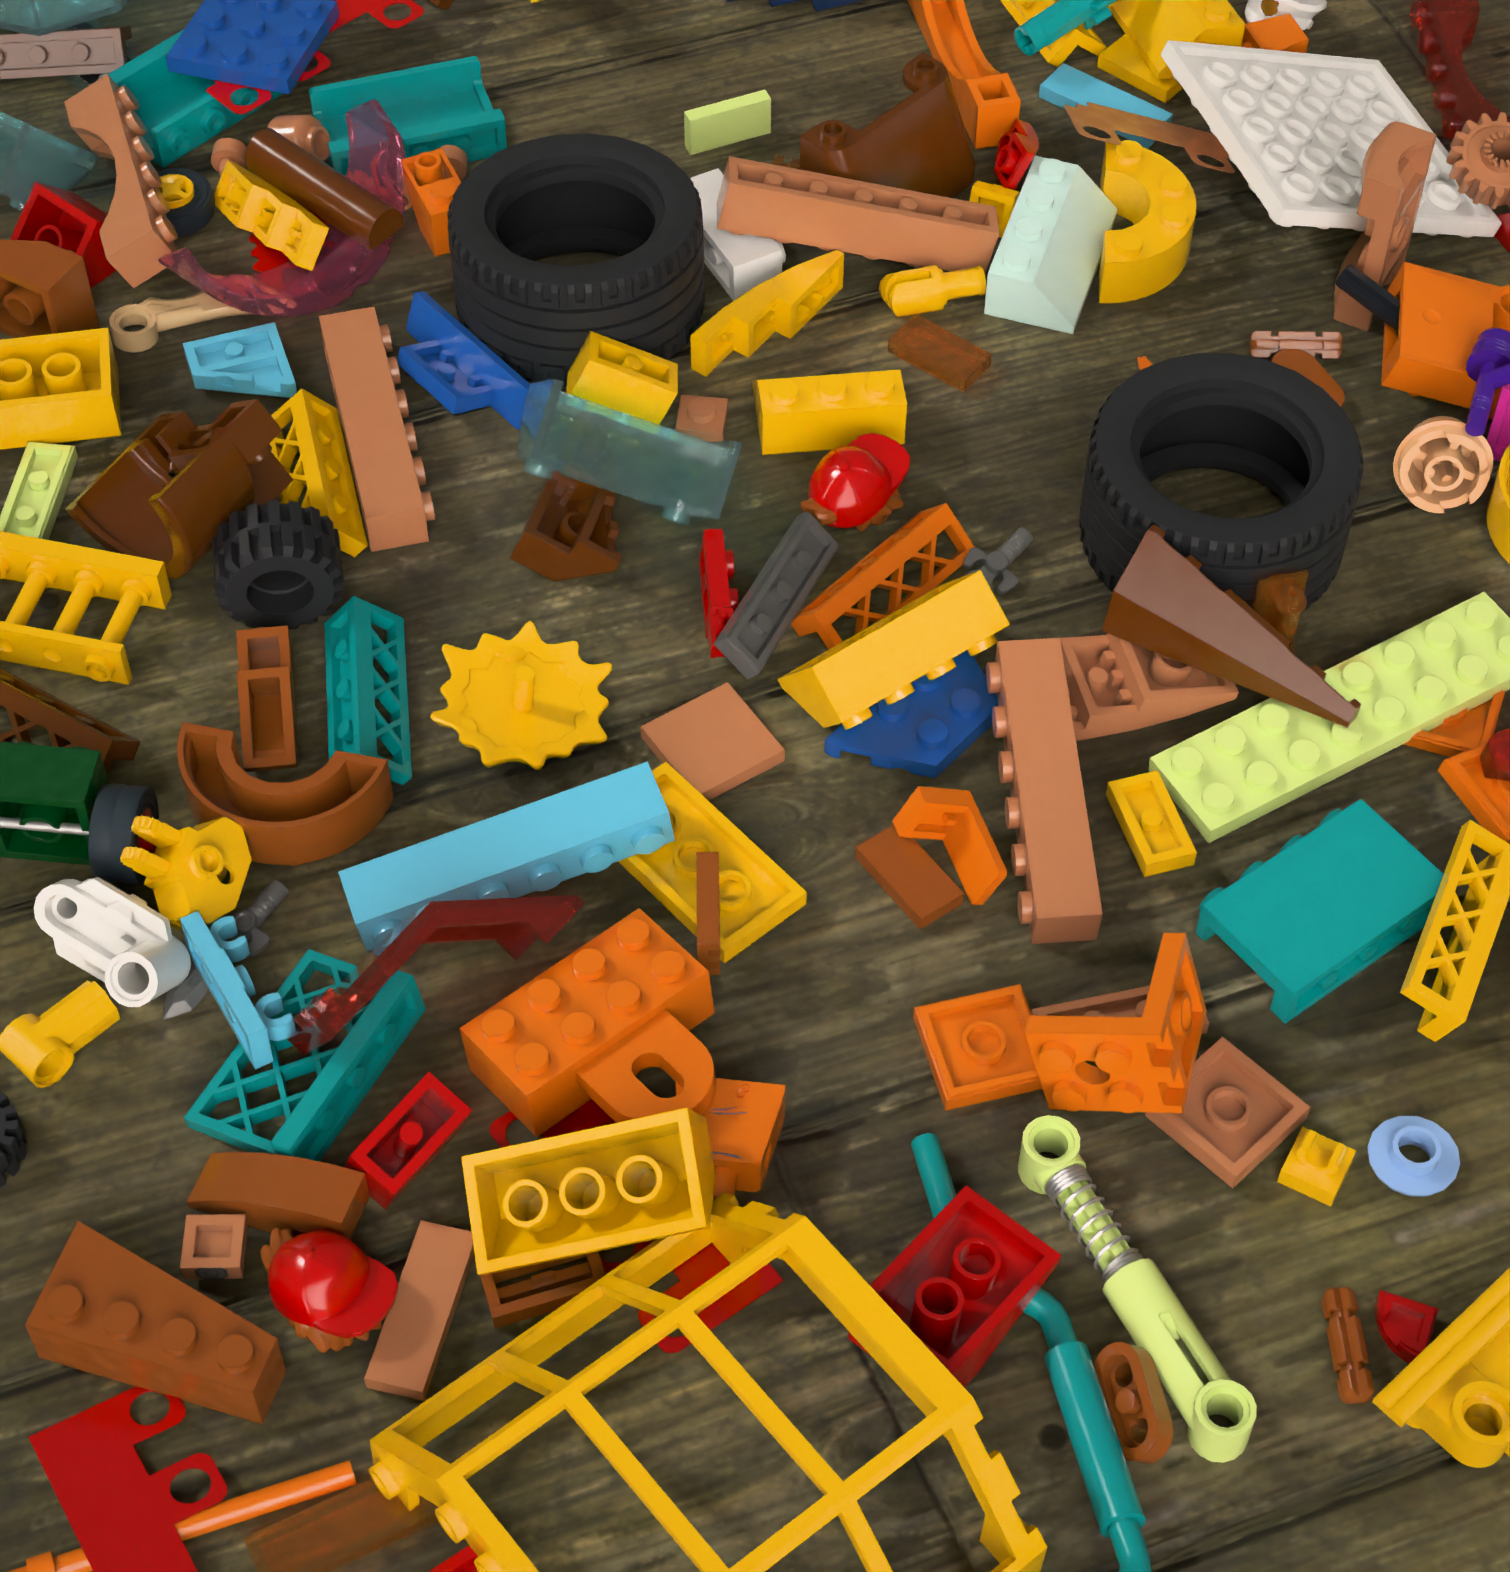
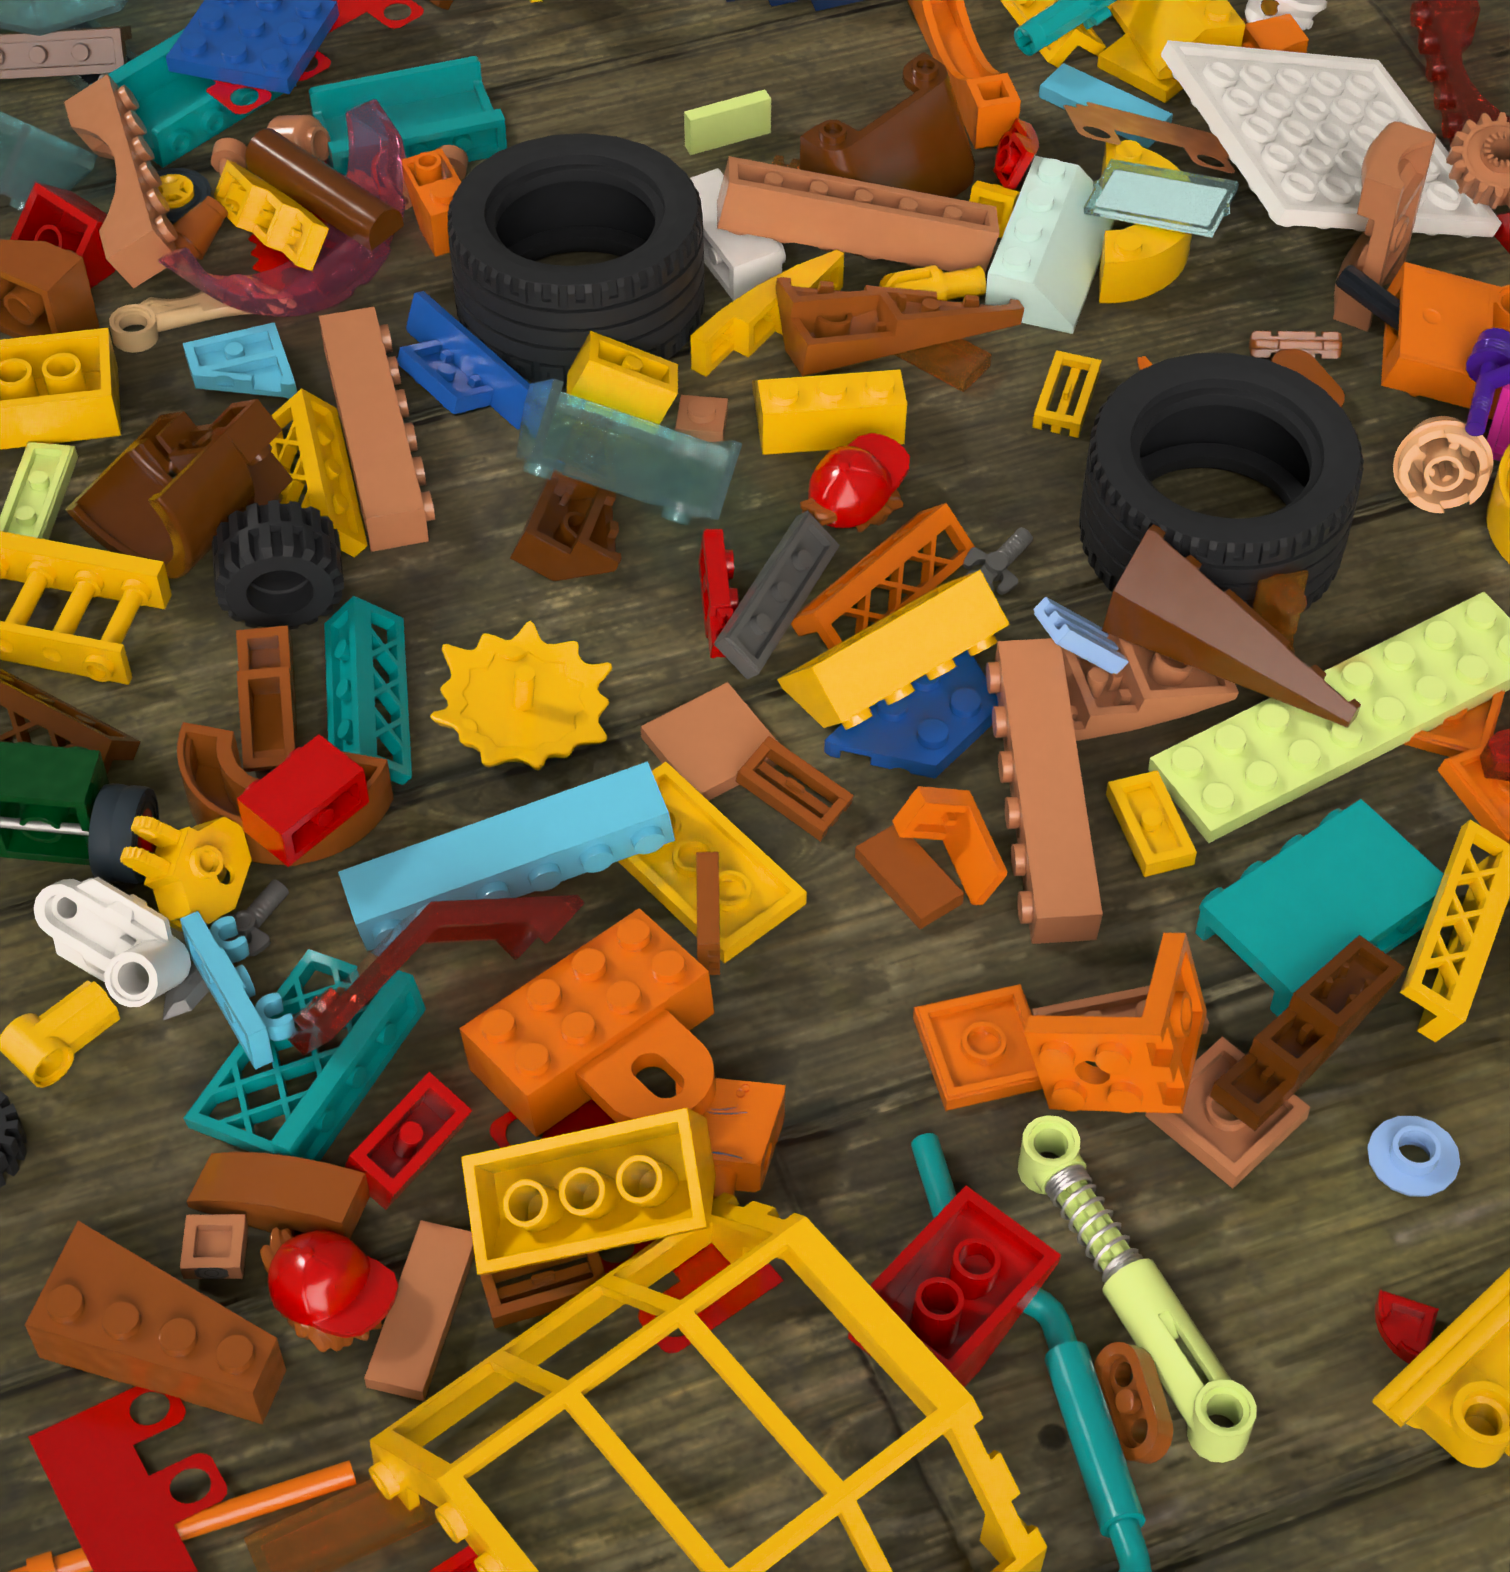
(200, 226): none -> dark orange cone
(303, 799): none -> red brick
(787, 805): none -> dark orange tile
(844, 328): none -> dark orange wedge
(1060, 418): none -> yellow tile
(1079, 636): none -> light blue tile
(1161, 198): none -> clear light blue piece
(1307, 1032): none -> reddish brown slope
(1316, 1166): yellow tile -> none
(1347, 1345): dark orange axle -> none

